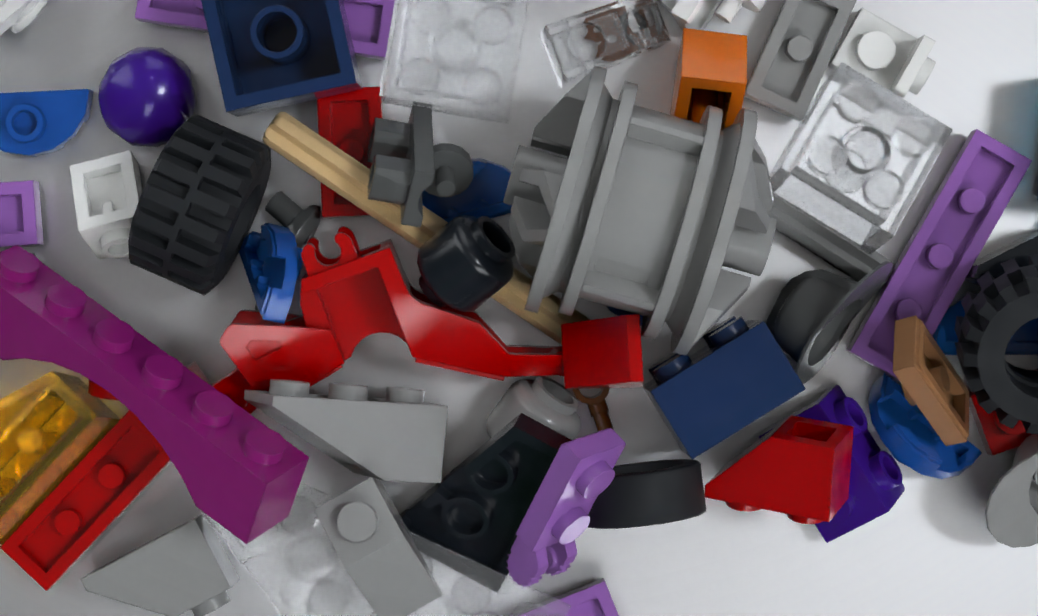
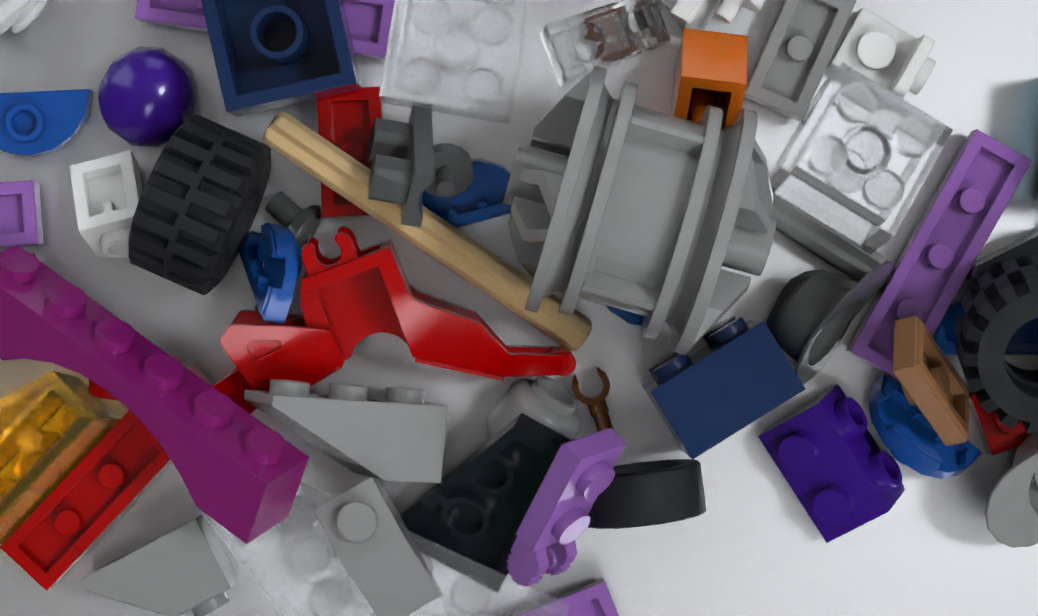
(465, 263): black head -> none
(603, 353): red slope -> none
(790, 470): red slope -> none

